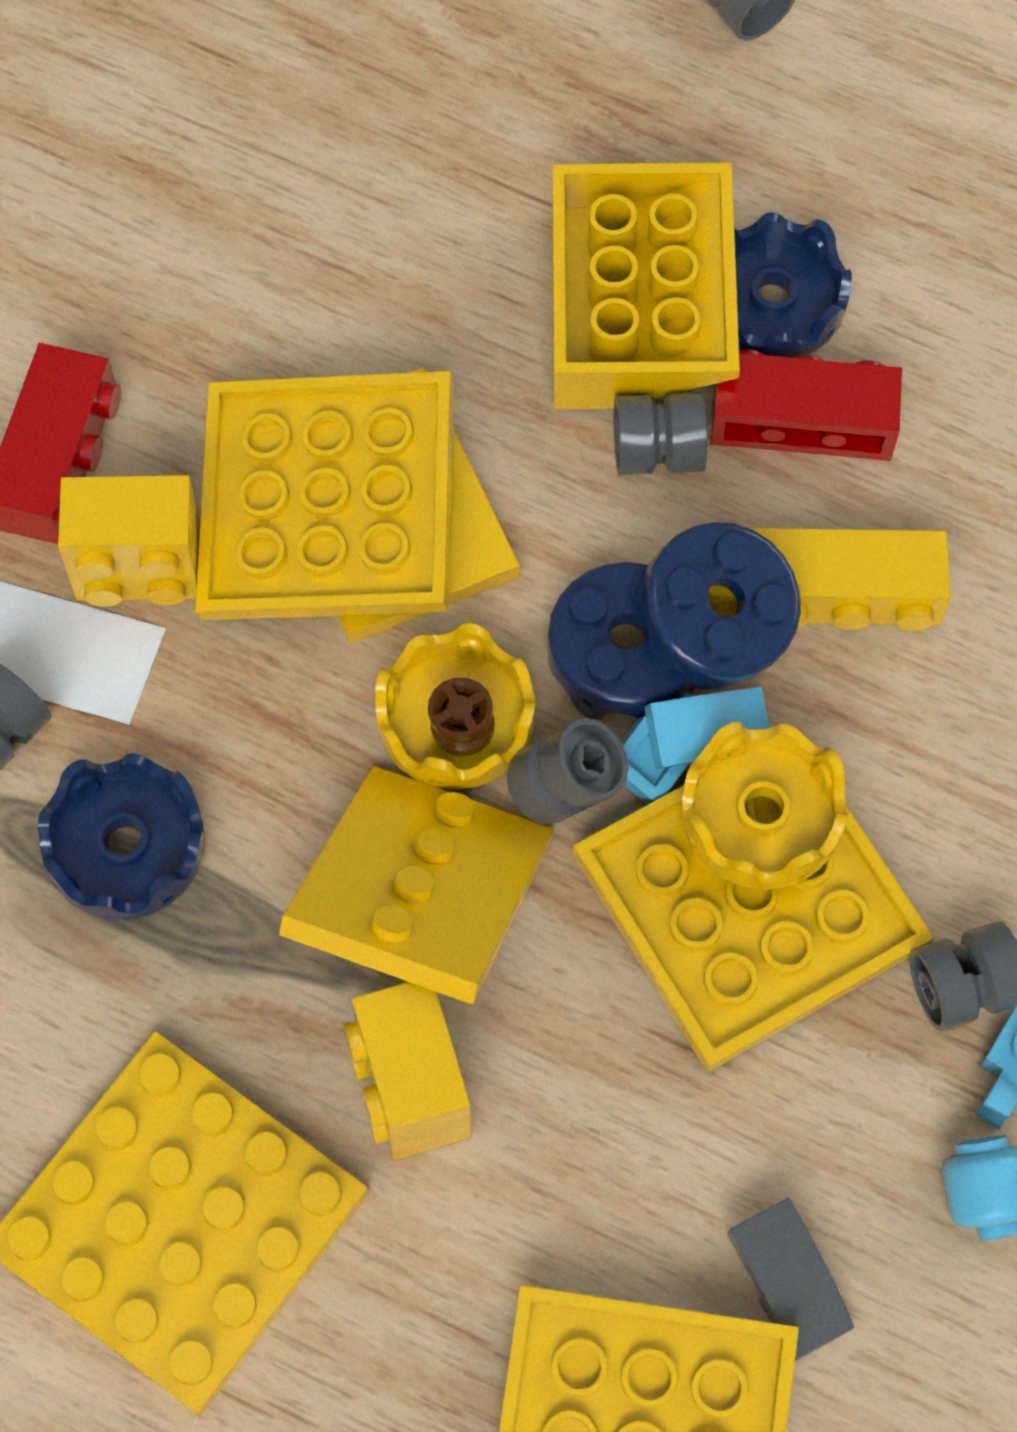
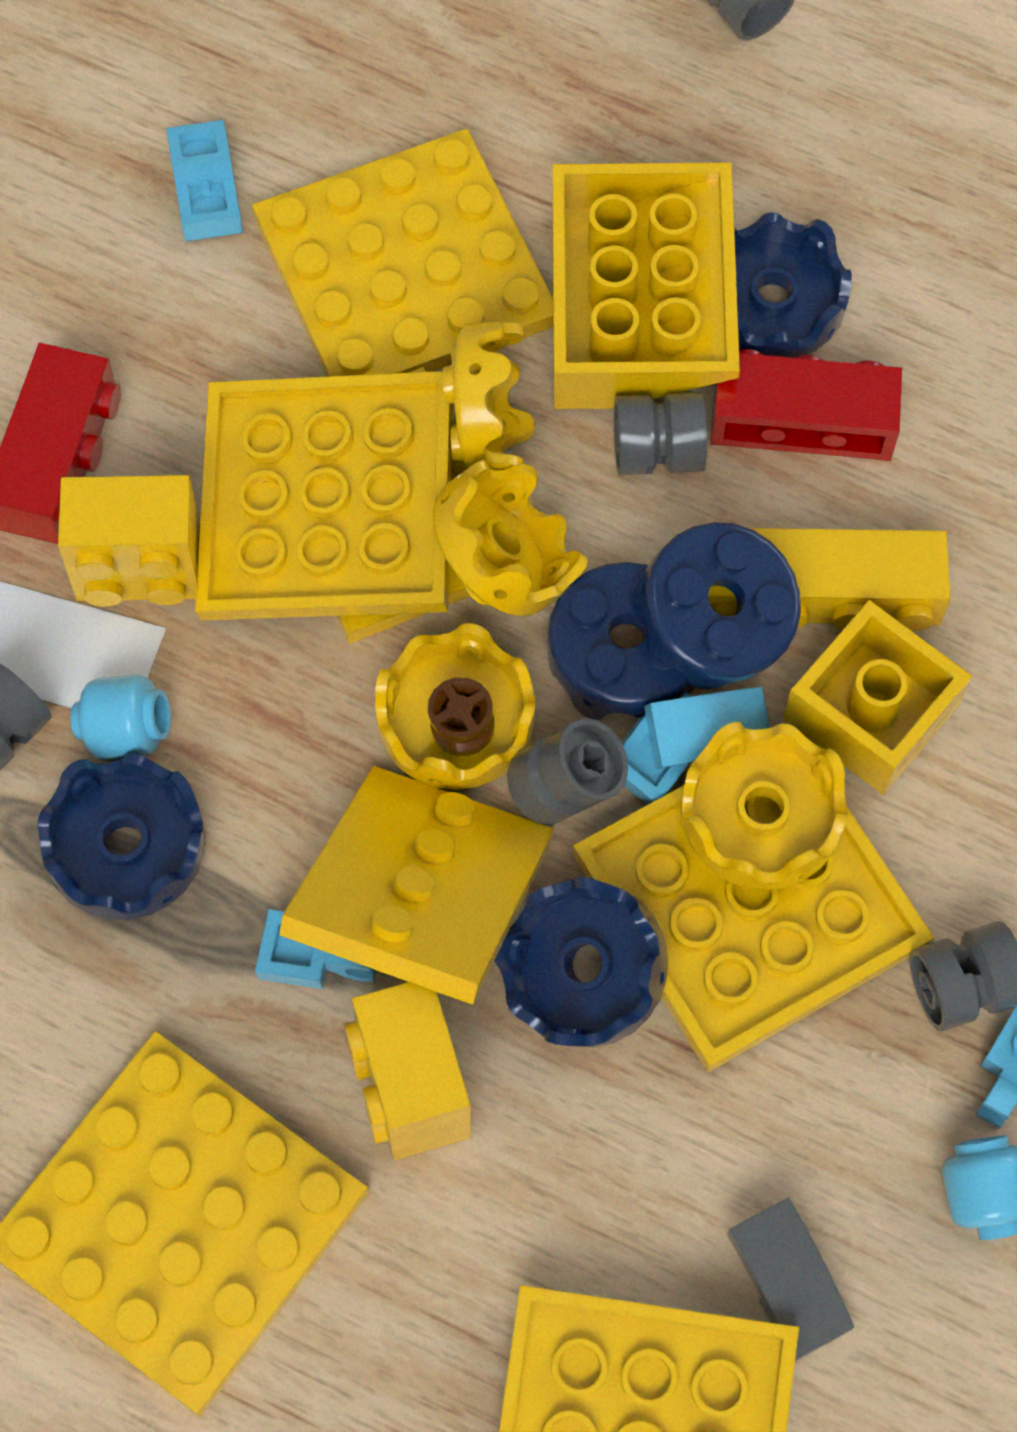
(121, 716): none -> medium azure head
(204, 180): none -> medium azure slope
(299, 964): none -> medium azure plate
(402, 259): none -> yellow plate
(480, 390): none -> yellow plate
(503, 544): none -> yellow plate
(541, 952): none -> dark blue plate
(876, 696): none -> yellow brick

